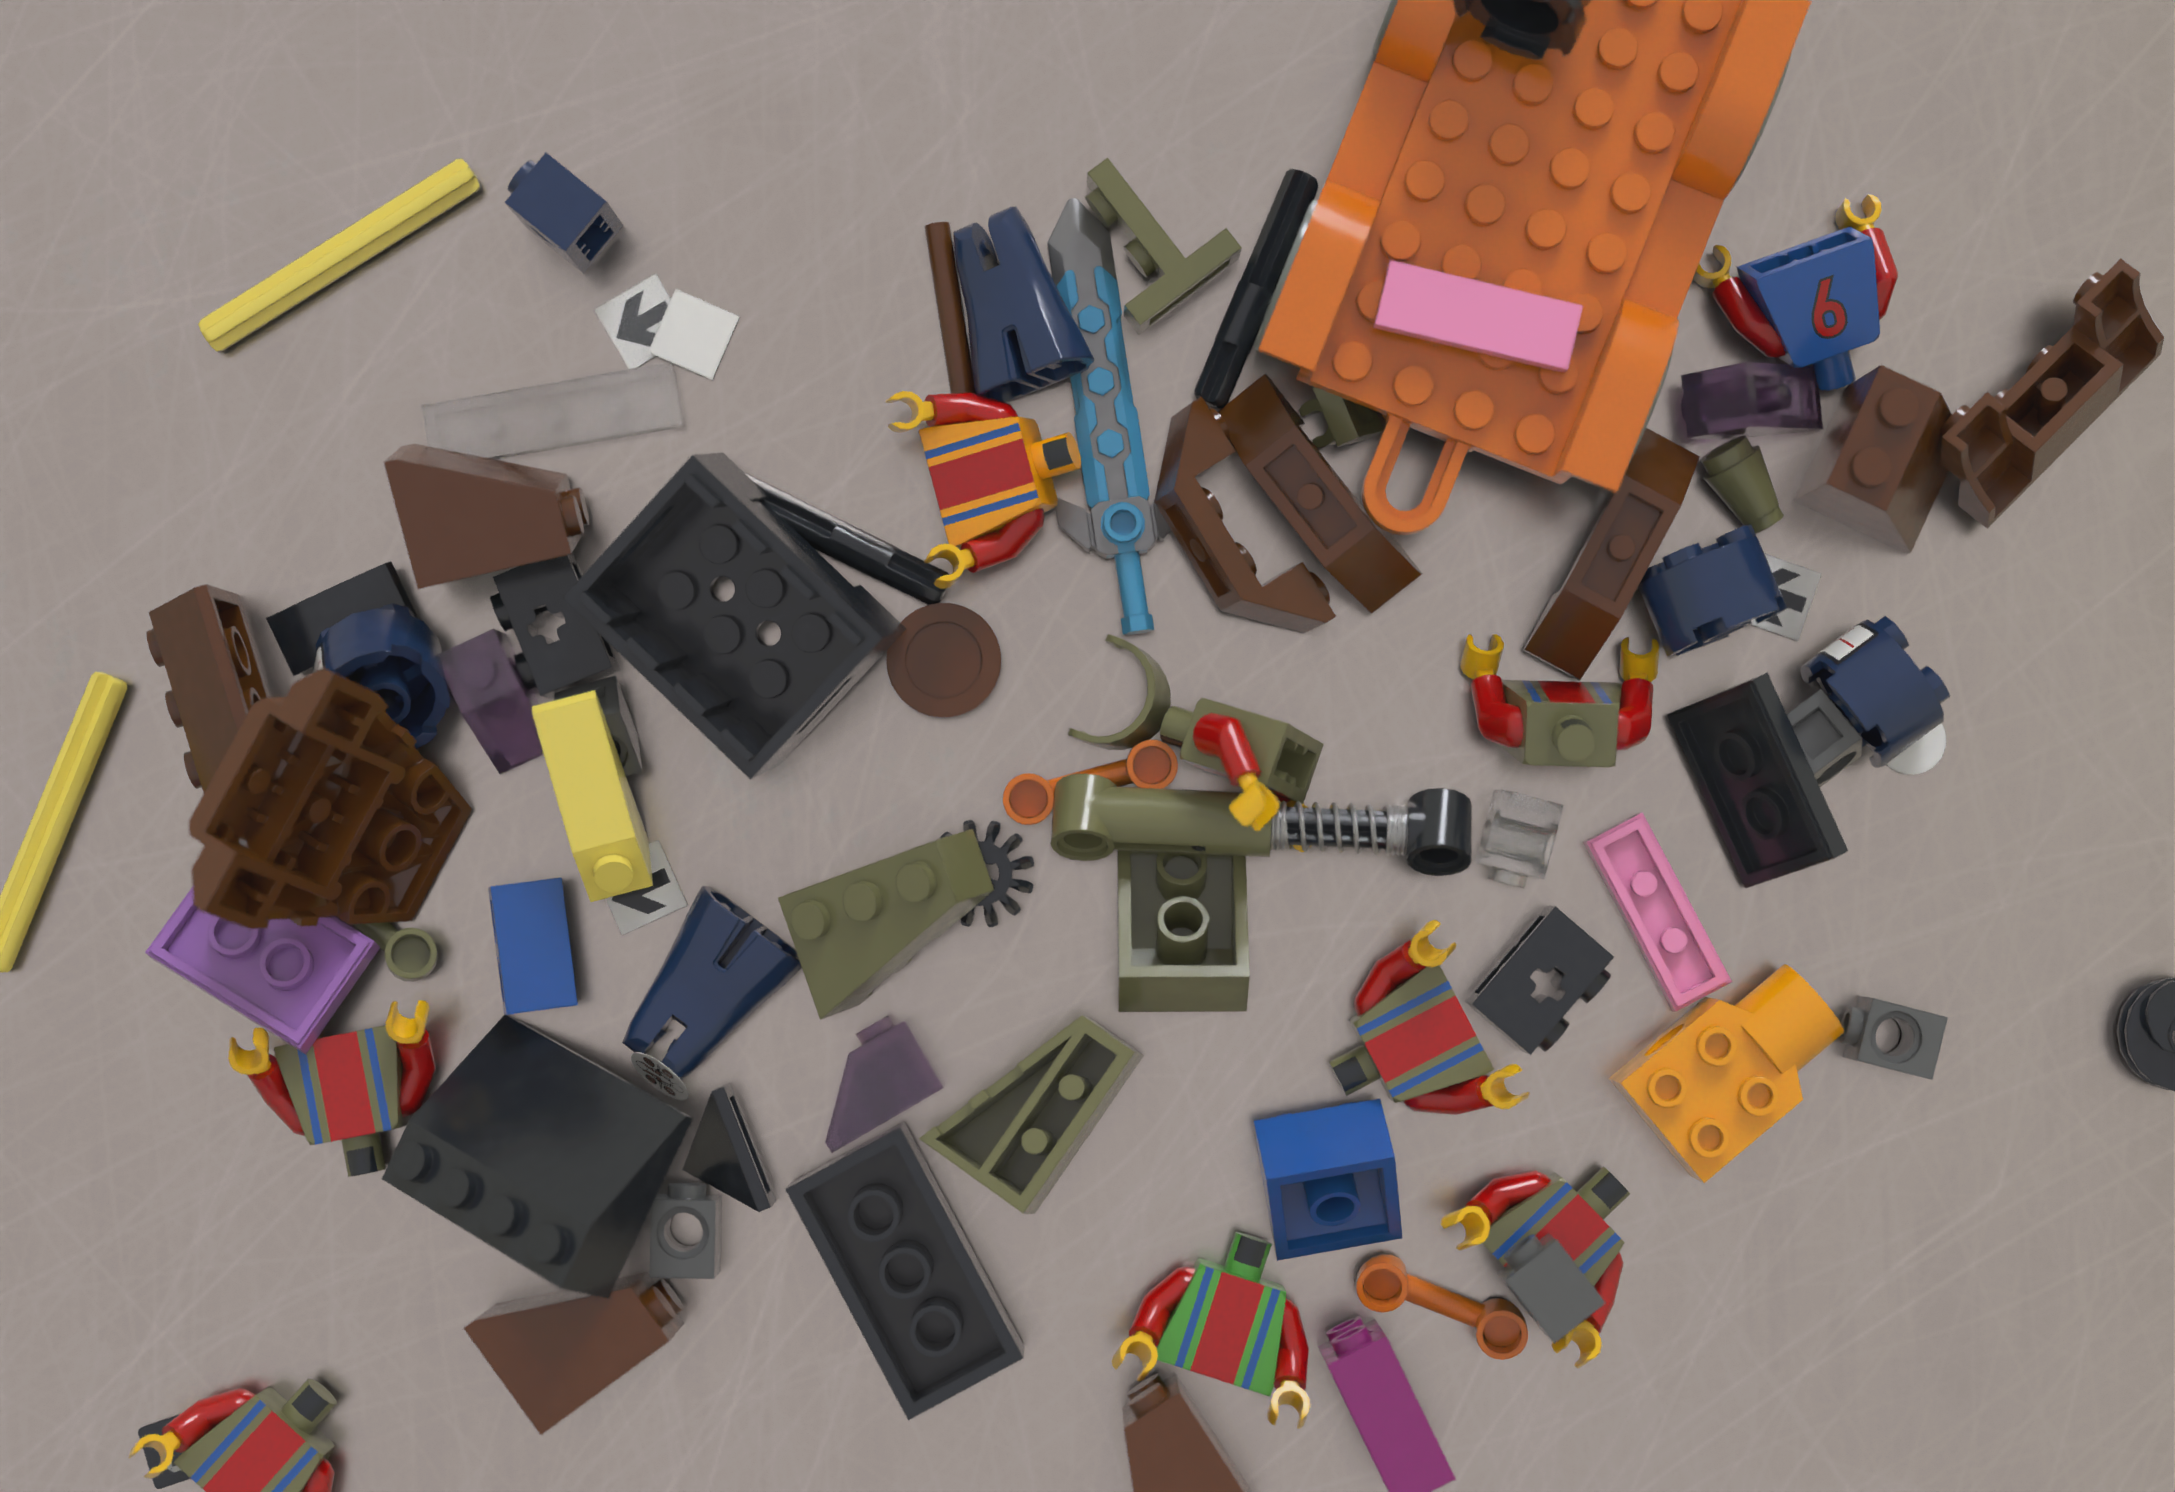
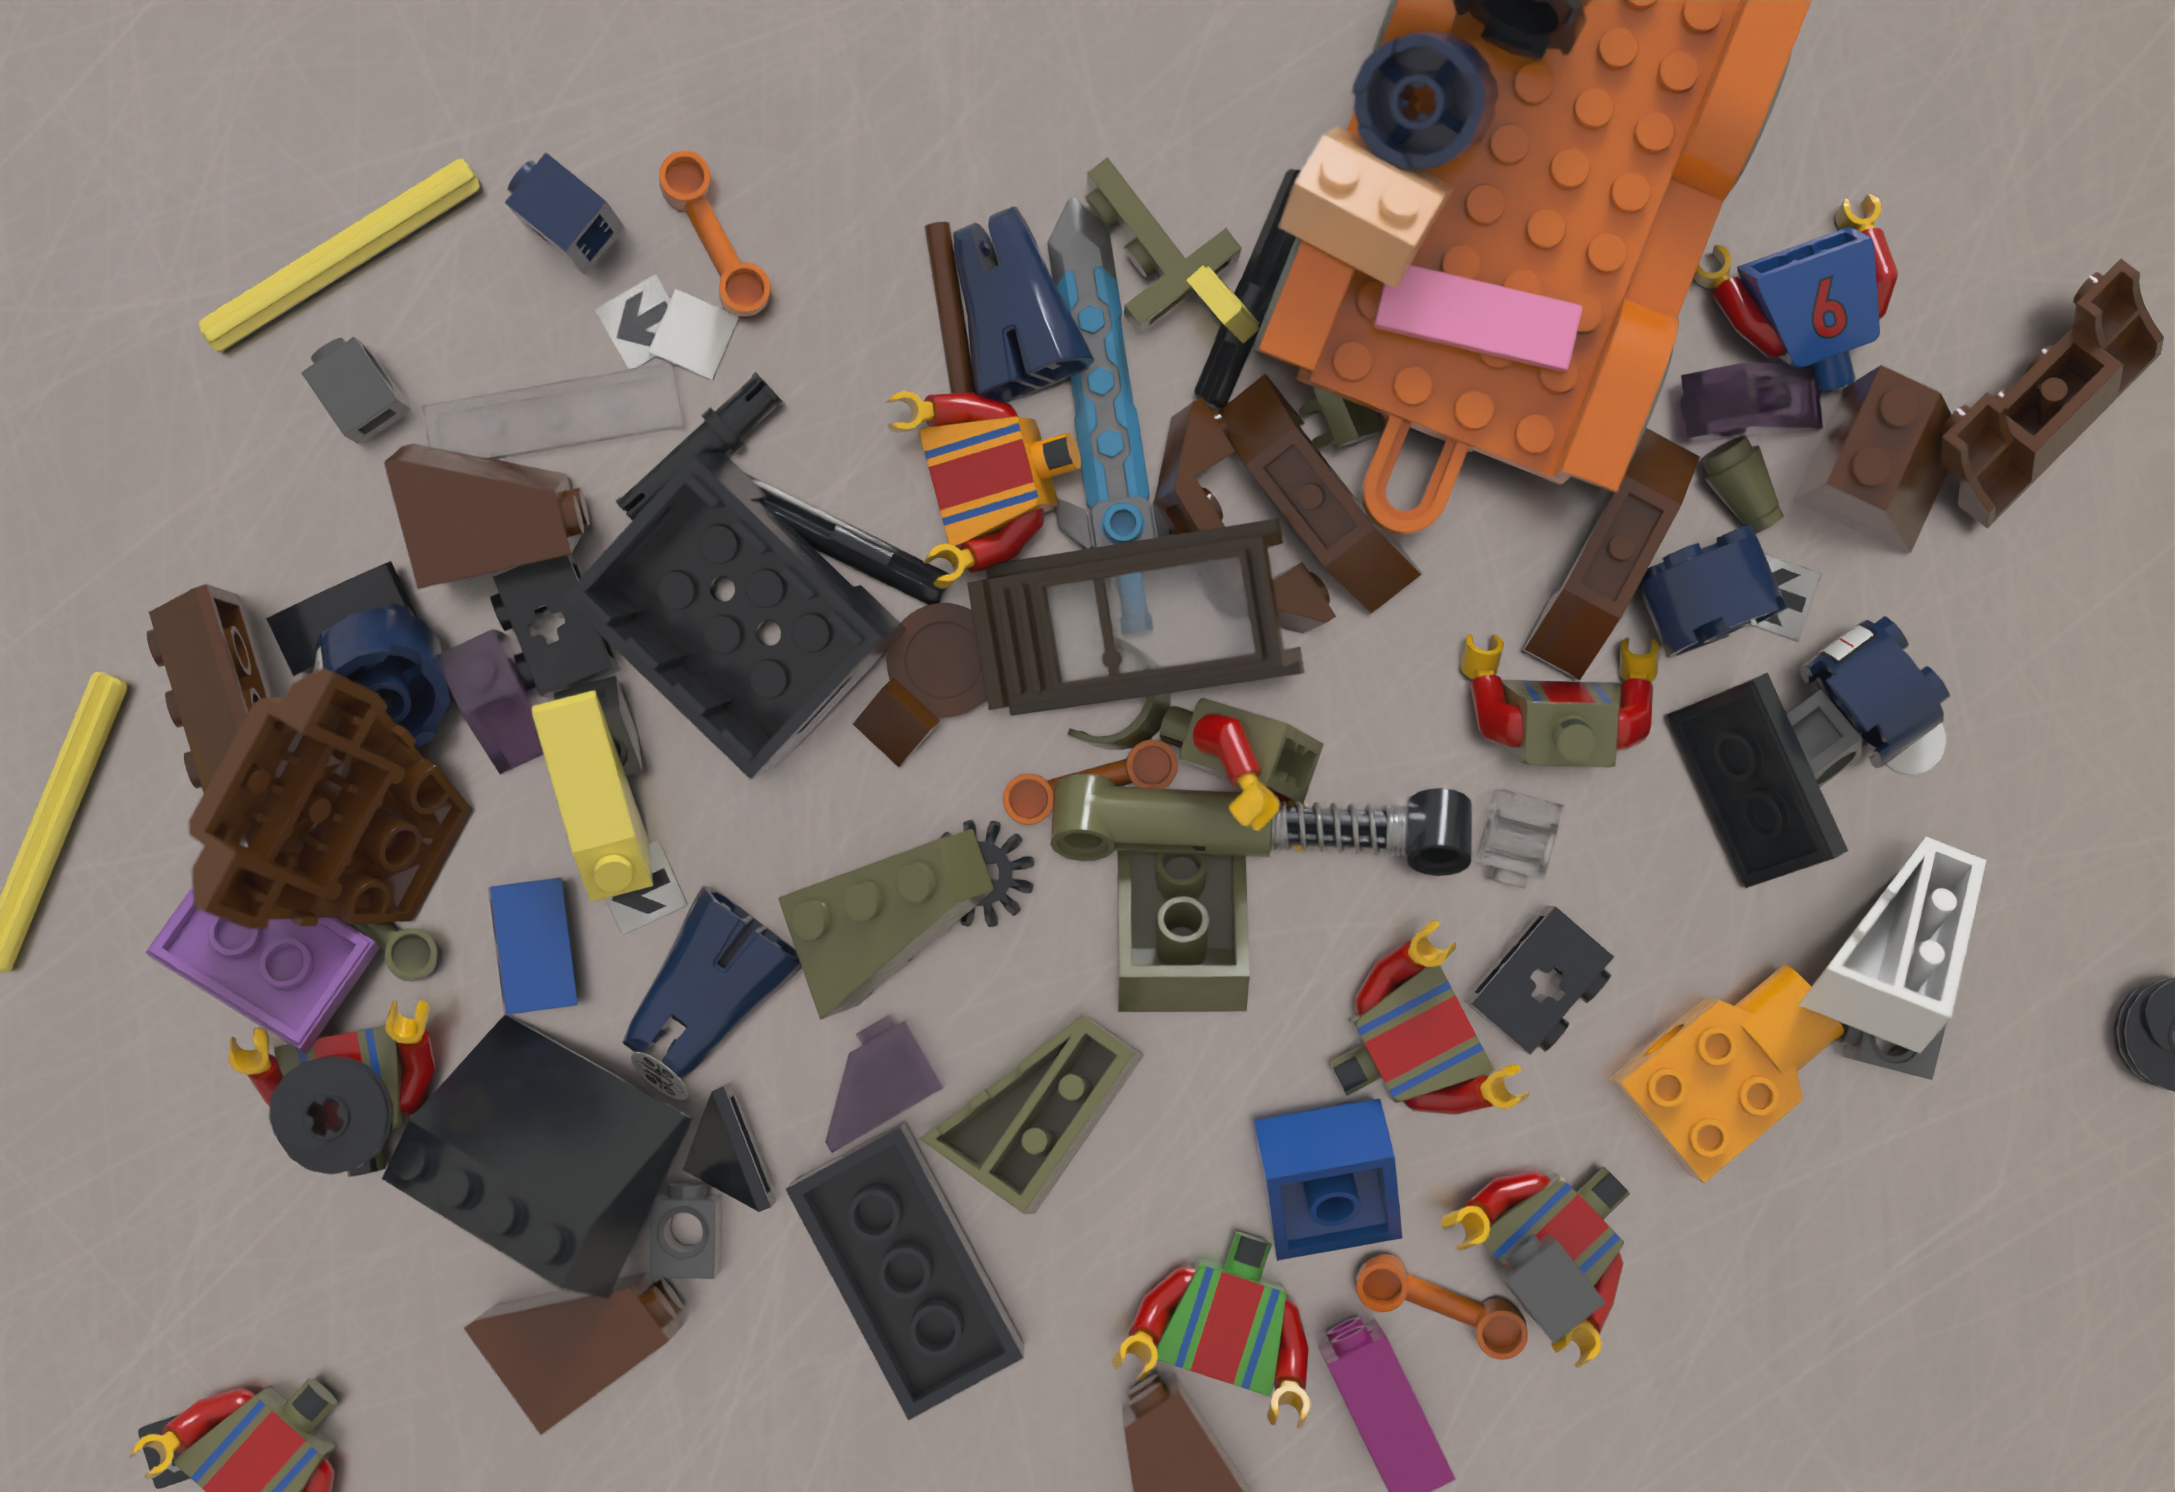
(301, 1123): none -> black piece
(353, 388): none -> dark grey brick
(685, 186): none -> orange bar
(717, 434): none -> black pin
(896, 722): none -> reddish brown tile
(1131, 620): none -> dark brown piece
(1224, 303): none -> light yellow tile
(1363, 207): none -> light nougat slope
(1386, 102): none -> dark blue brick
(1657, 912): bright pink tile -> none
(1908, 952): none -> white wedge

